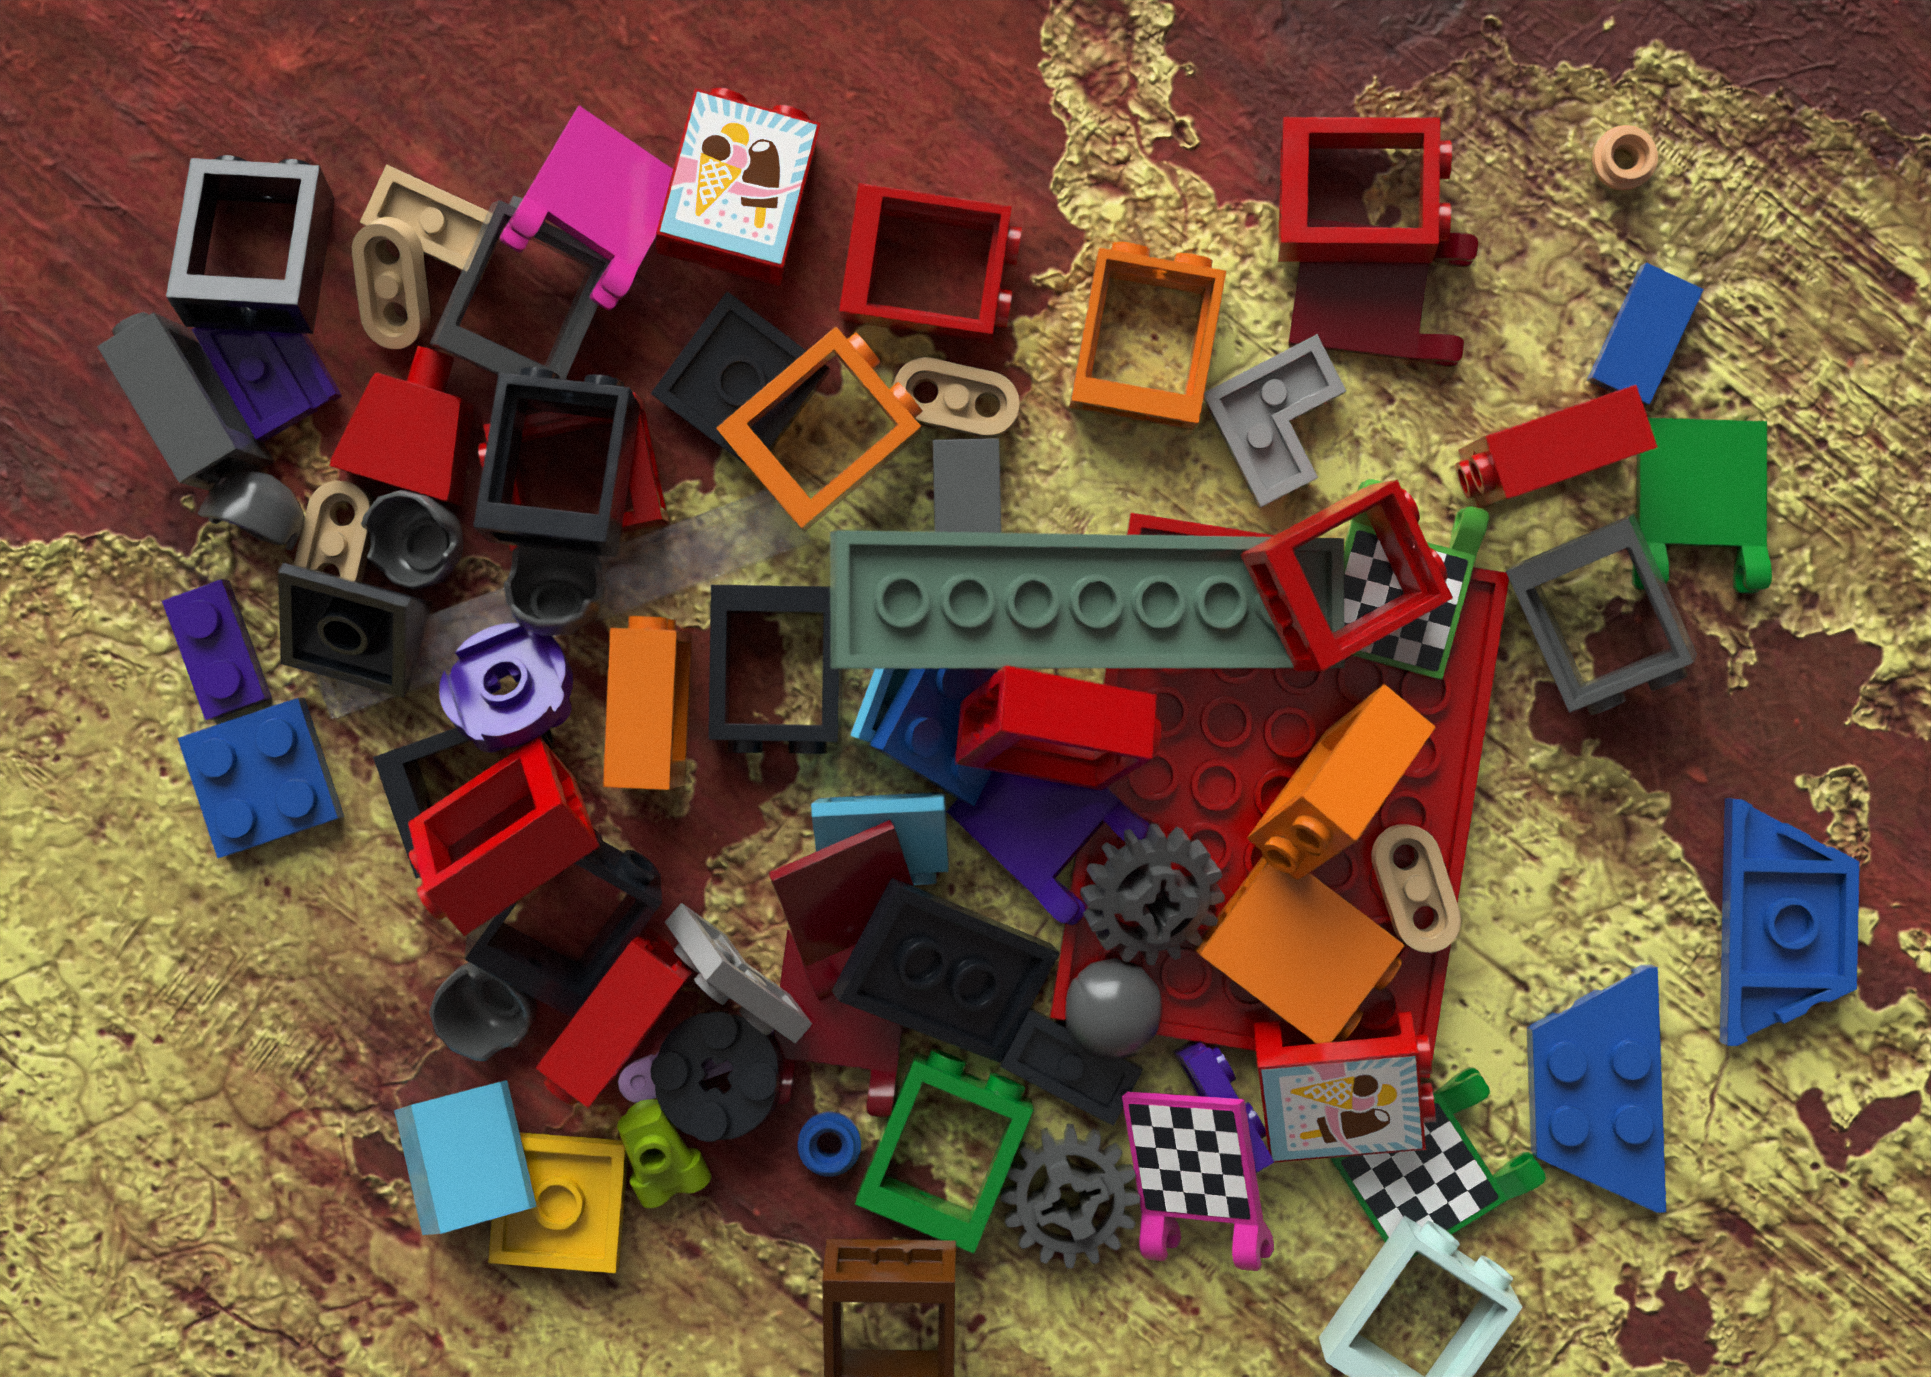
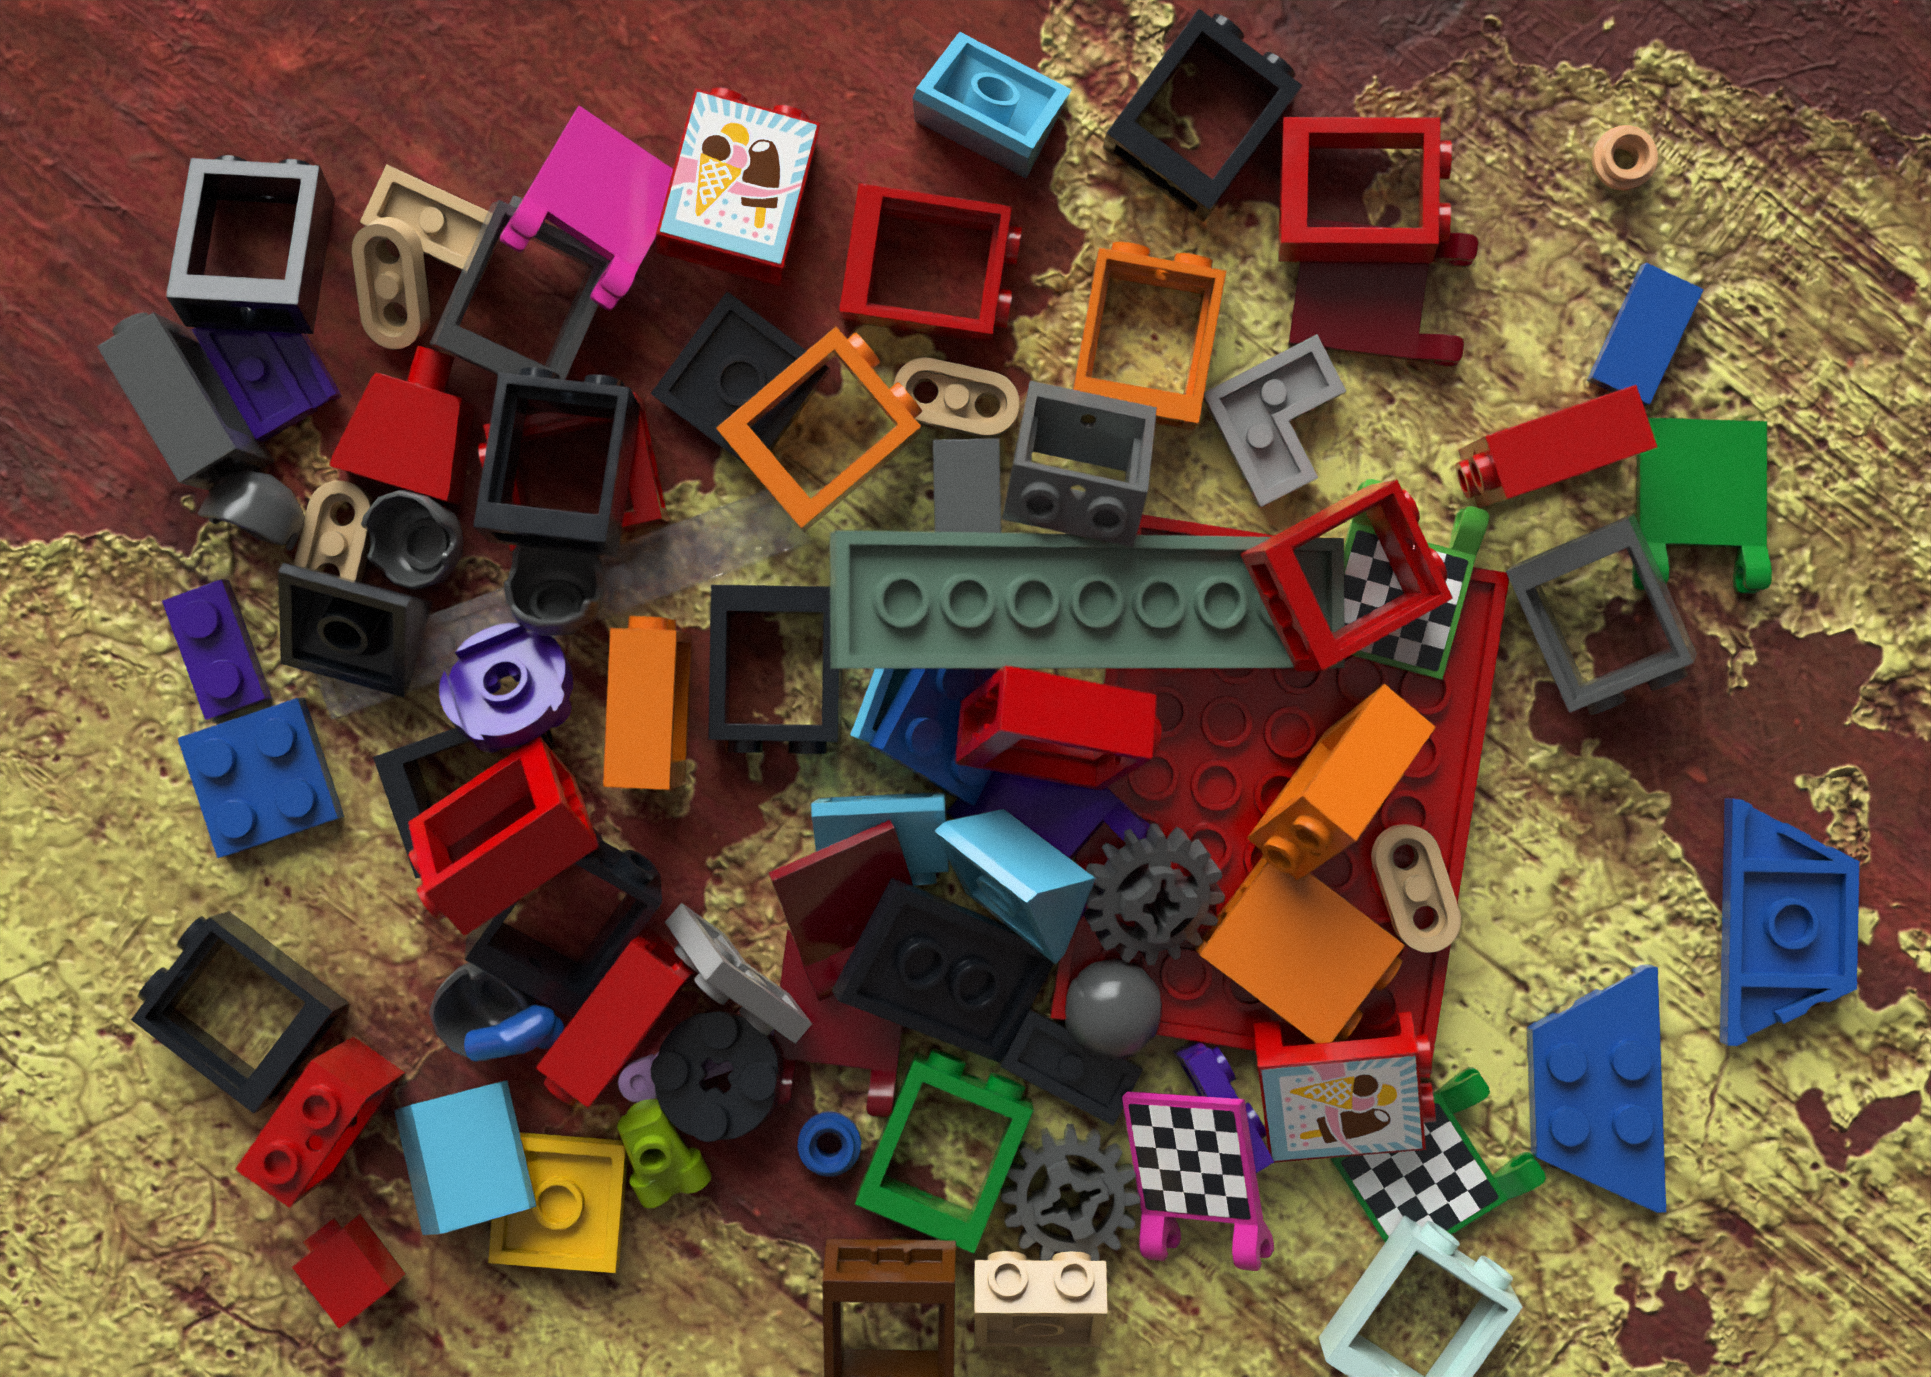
(166, 988): none -> black window
(312, 1124): none -> red window
(347, 1268): none -> red brick
(515, 1035): none -> blue arm
(989, 104): none -> medium azure slope
(1018, 878): none -> medium azure slope
(1039, 1301): none -> tan plate
(1115, 440): none -> dark grey window
(1167, 168): none -> black window

